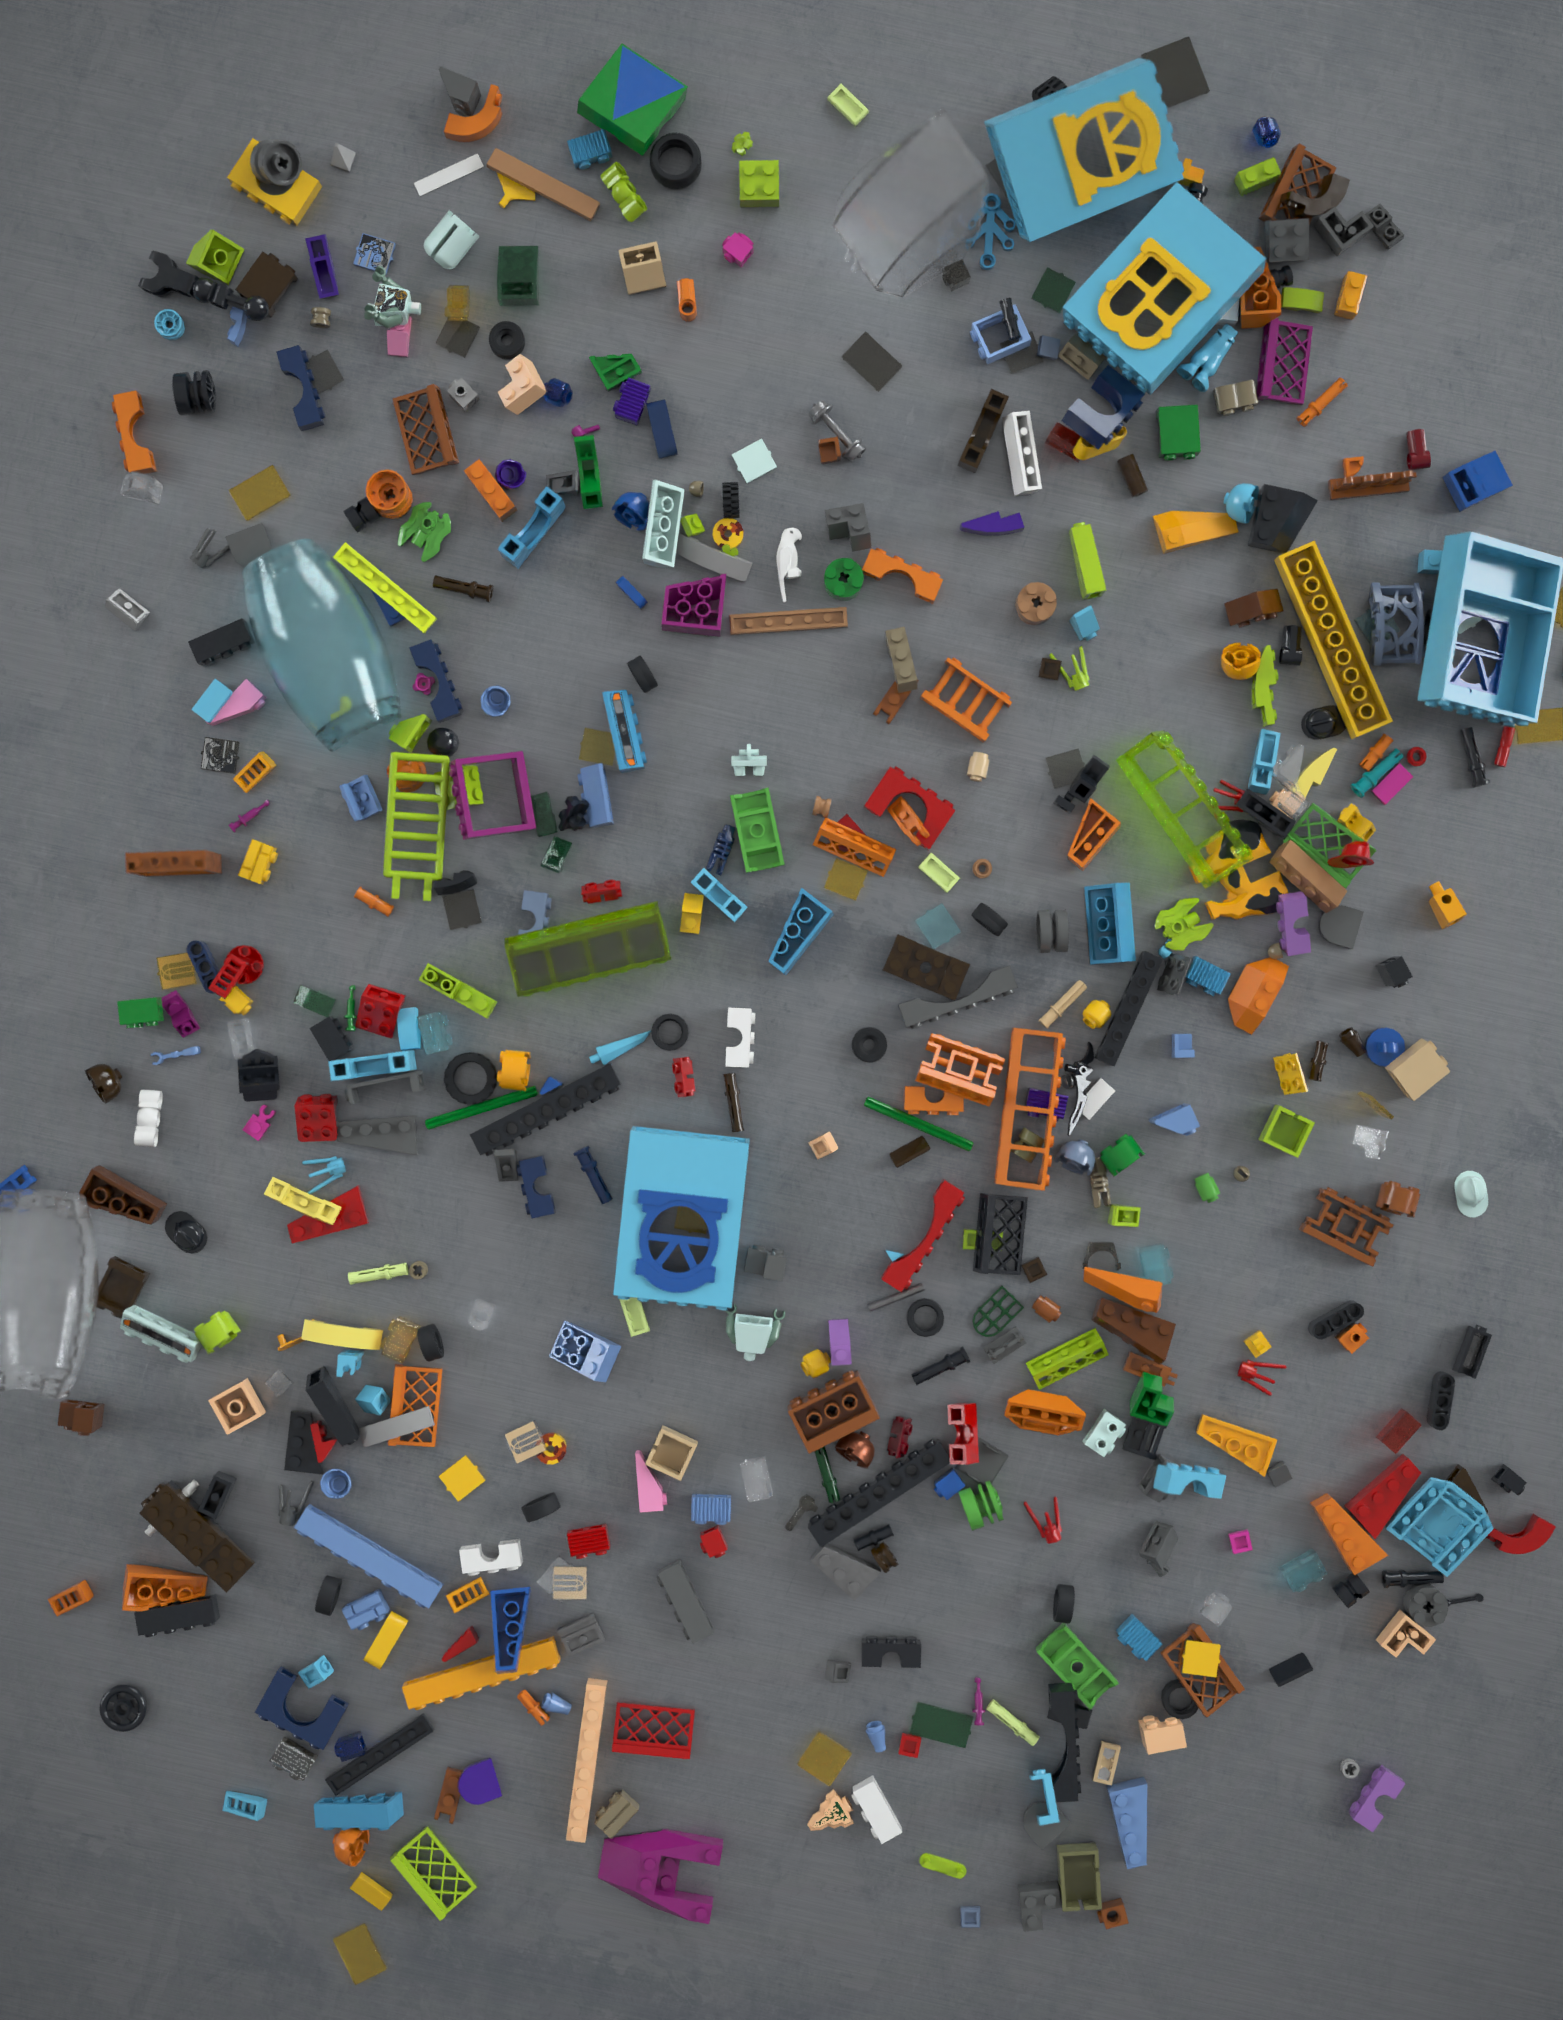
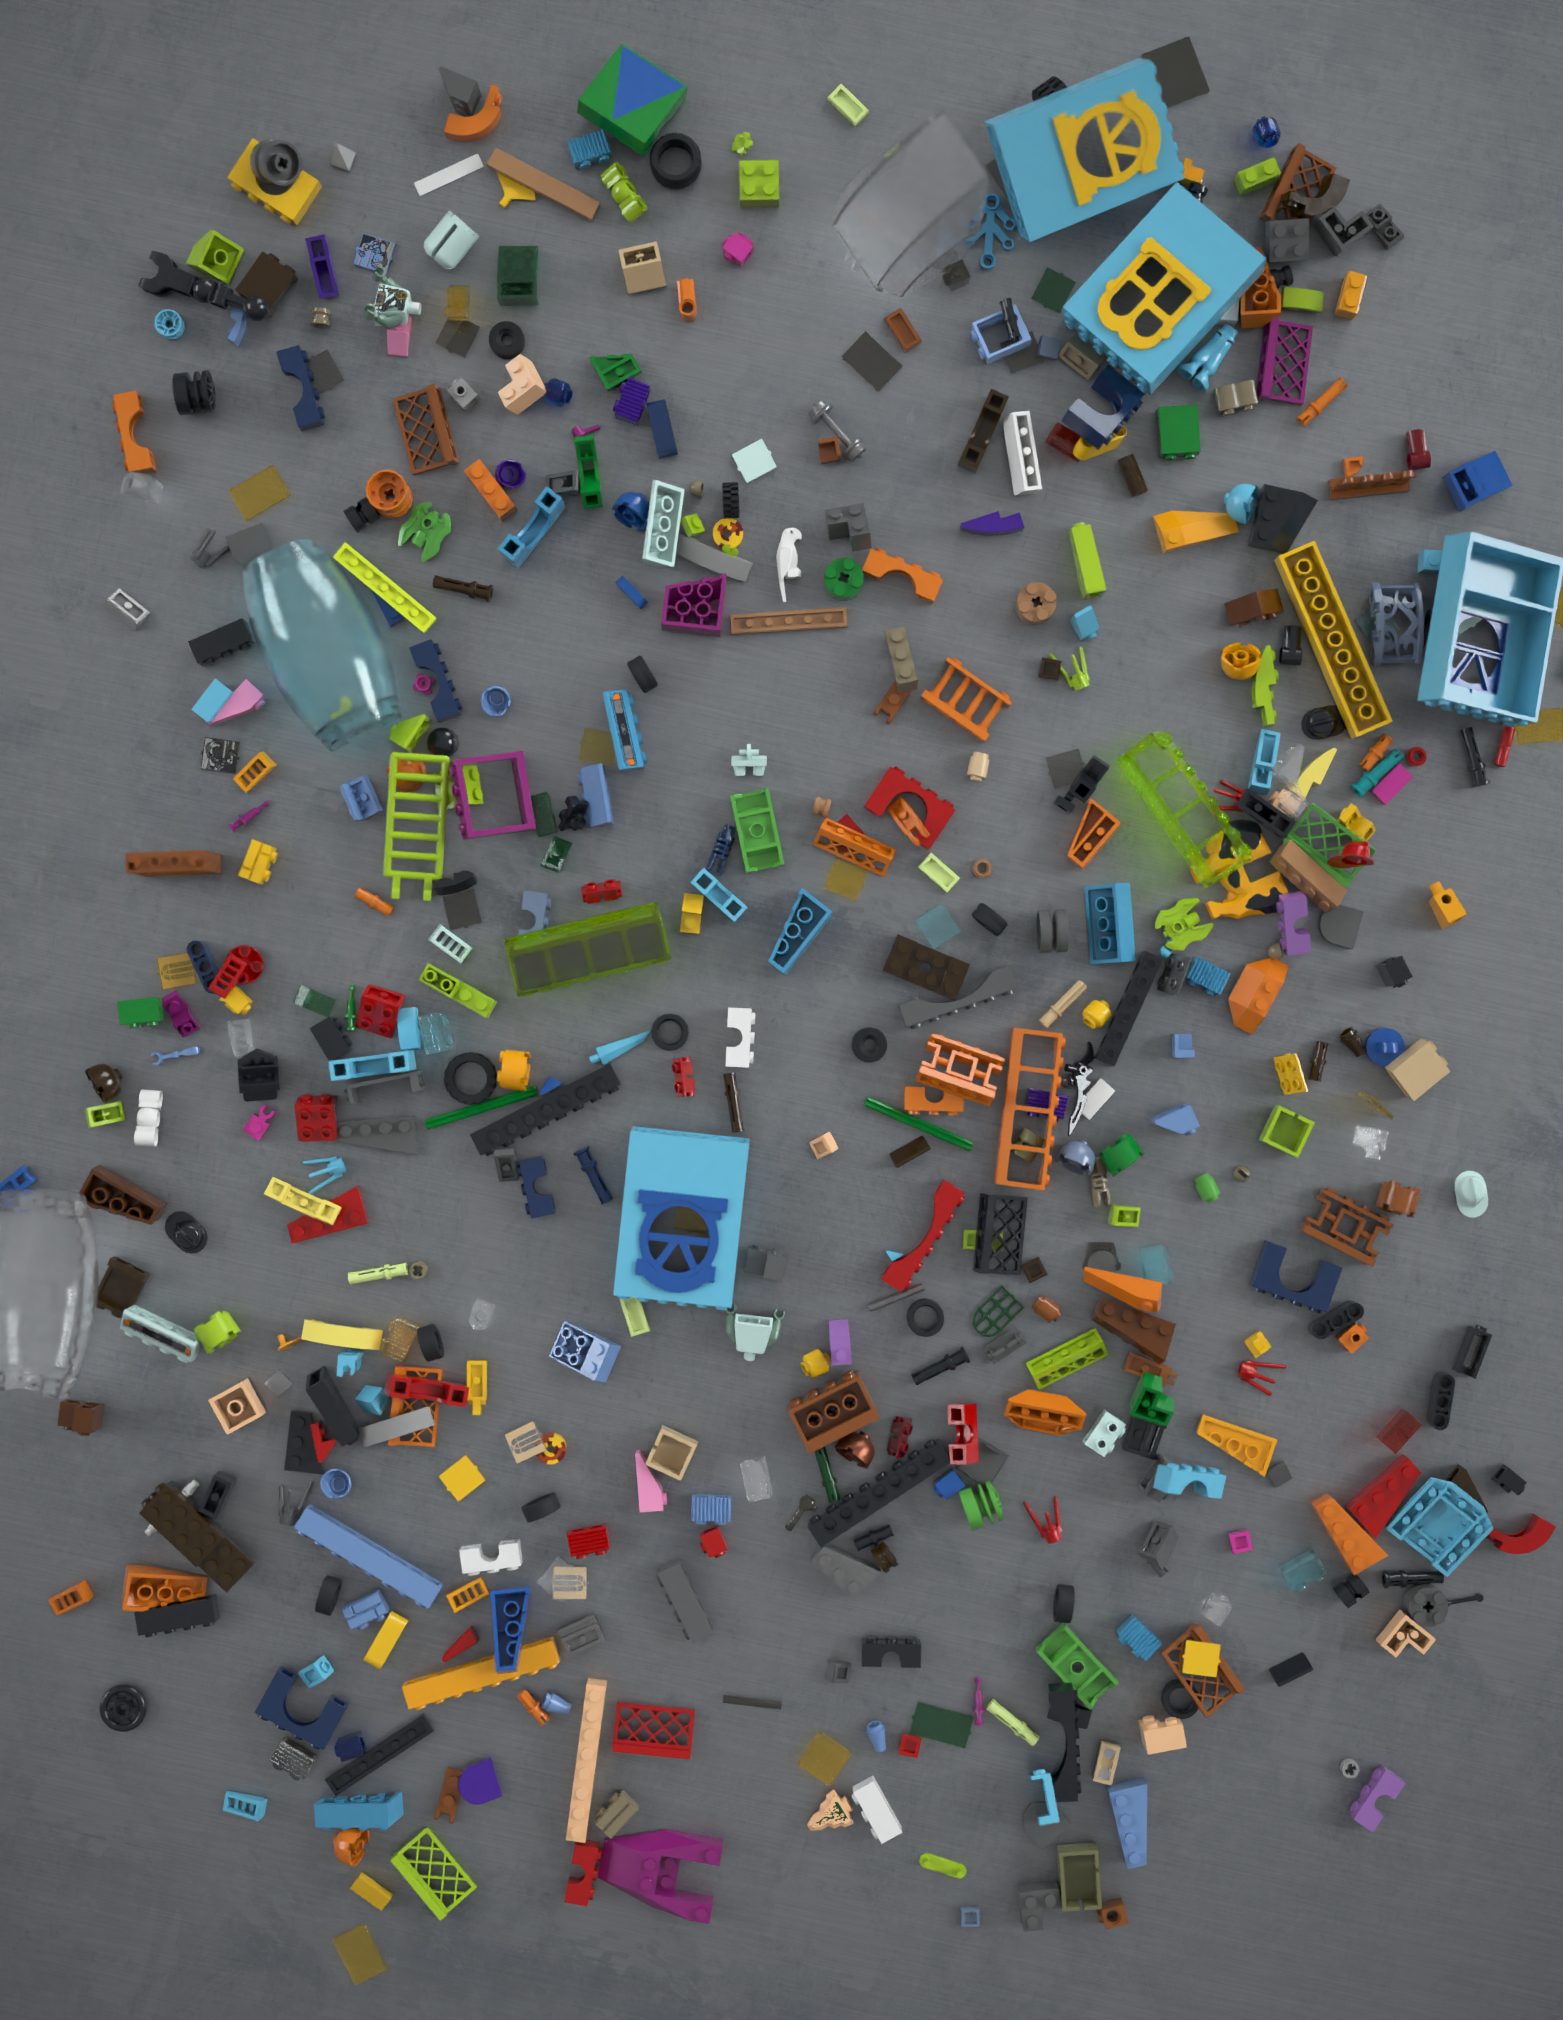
(105, 1114): none -> lime slope
(424, 1388): none -> red arch
(435, 935): none -> light aqua slope
(477, 1384): none -> yellow hinge
(579, 1888): none -> red arch
(752, 1702): none -> clear smoke bar
(902, 330): none -> dark orange tile
(1316, 1294): none -> dark blue arch

